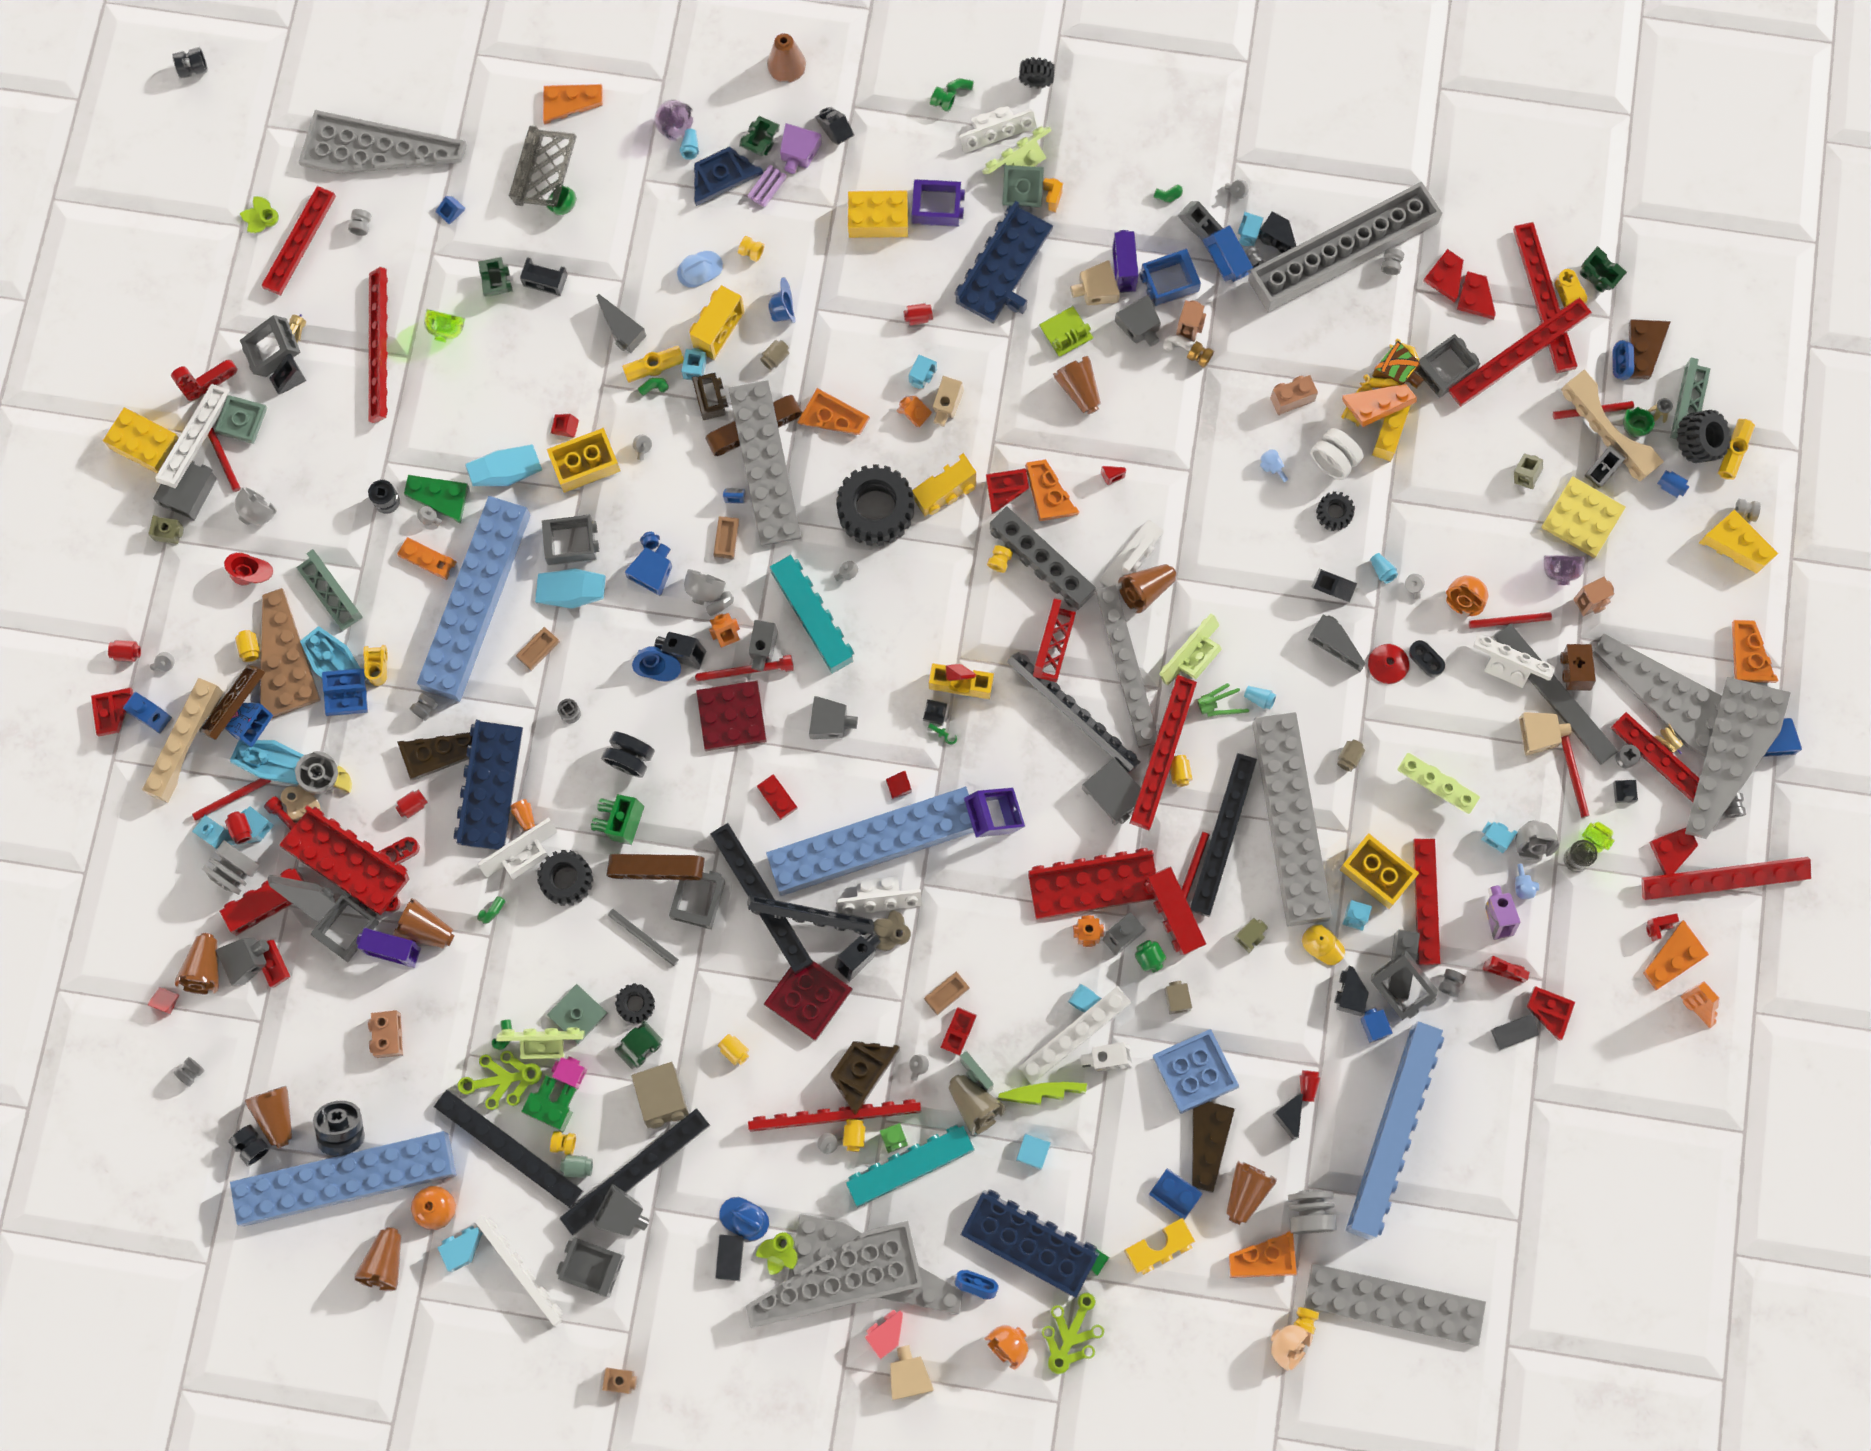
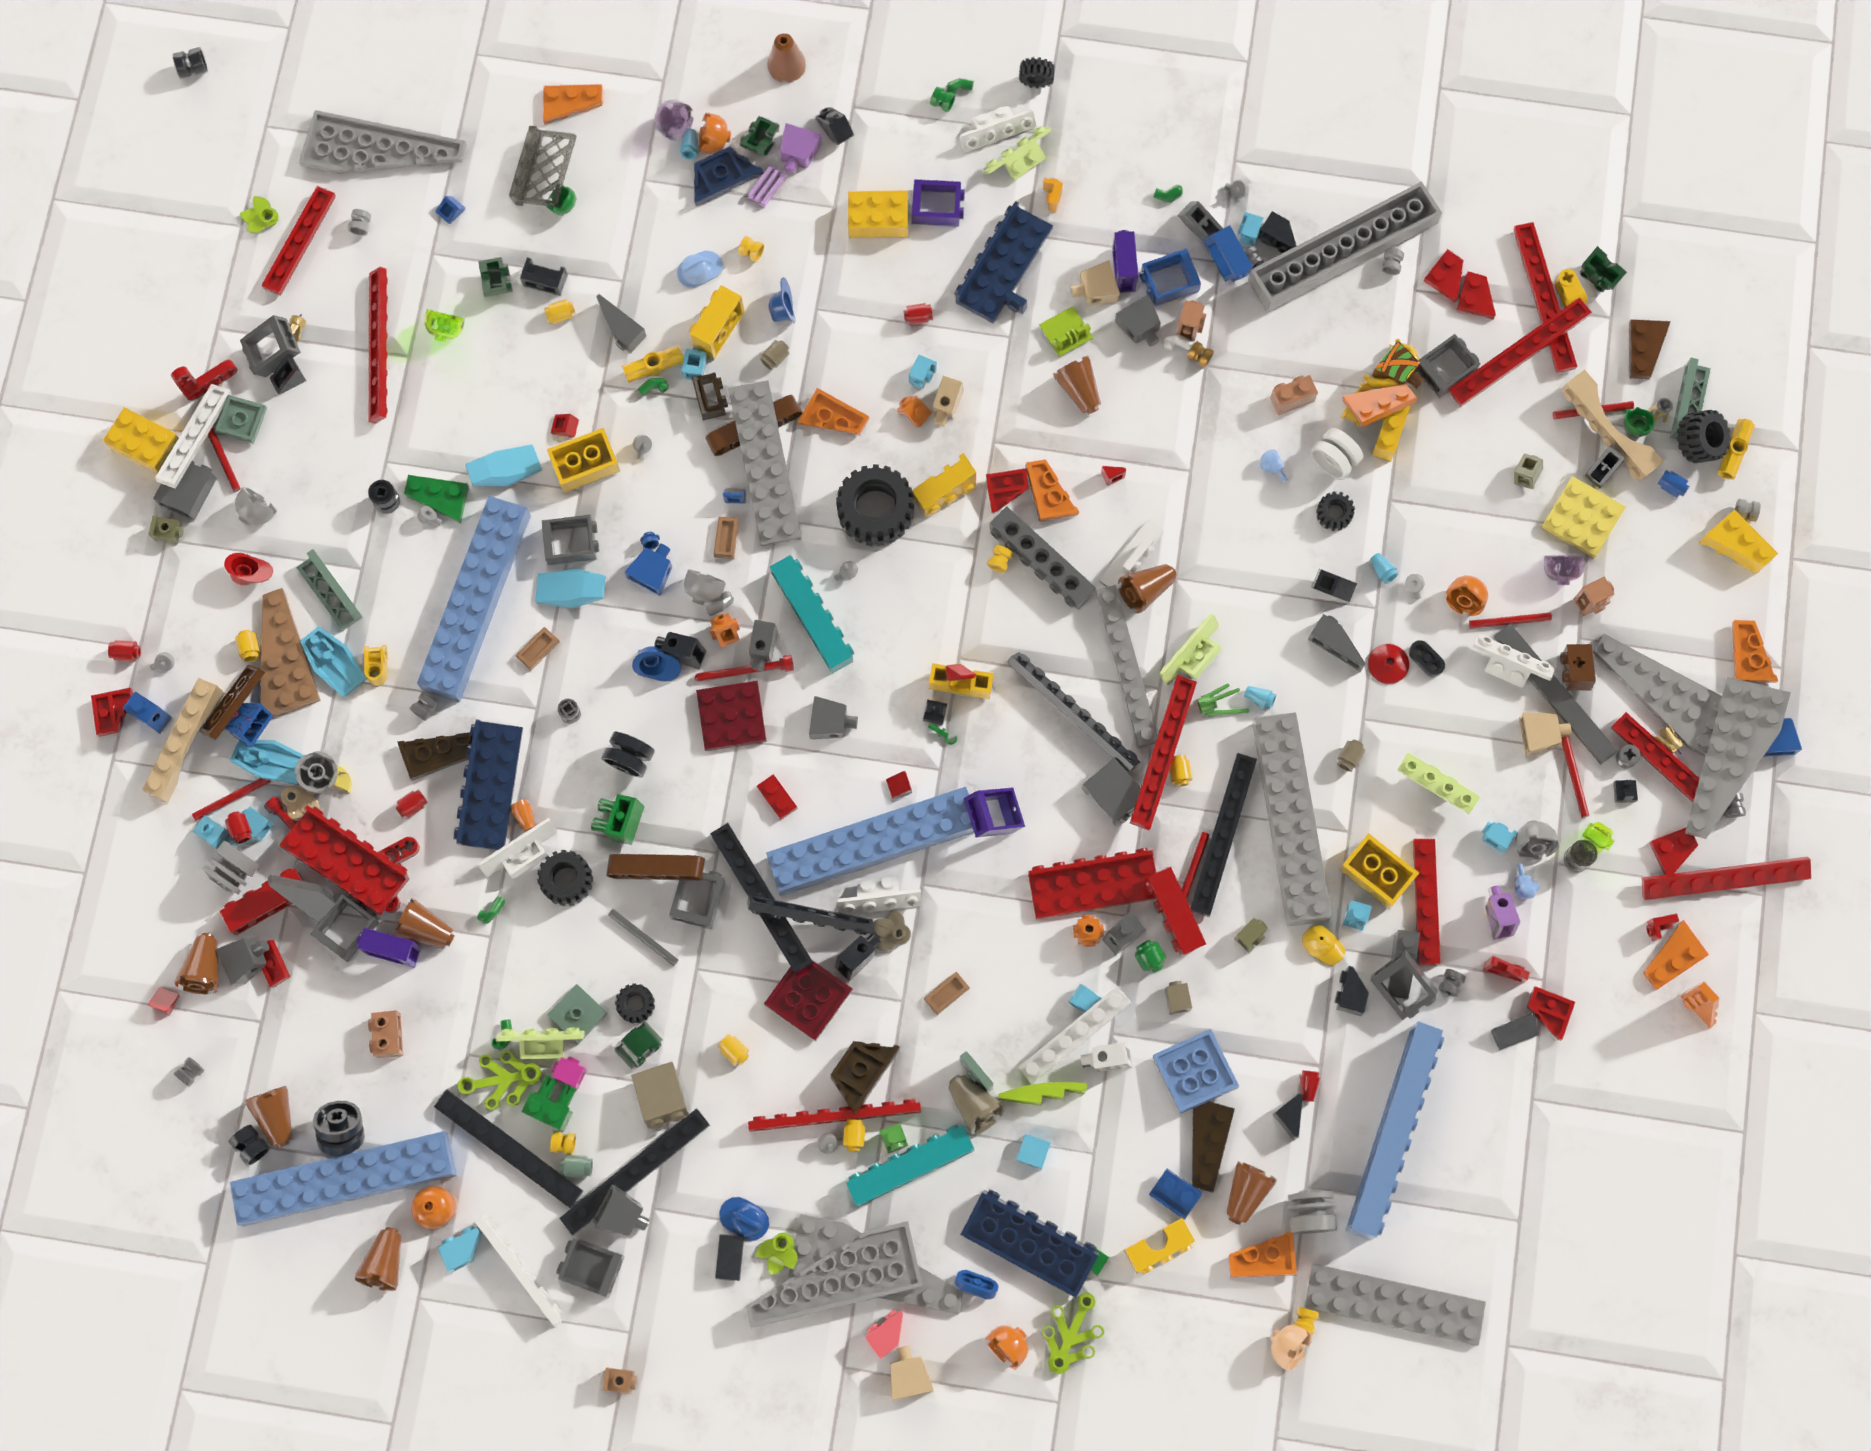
(344, 692): blue slope -> none
(426, 558): orange plate -> none
(559, 311): none -> yellow brick
(713, 134): none -> orange cylinder
(918, 1065): light grey piece -> none
(958, 1031): red slope -> none
(1023, 185): sand green plate -> none
(1048, 637): red fence -> none
(1376, 1025): blue brick -> none
(1623, 360): blue plate -> none

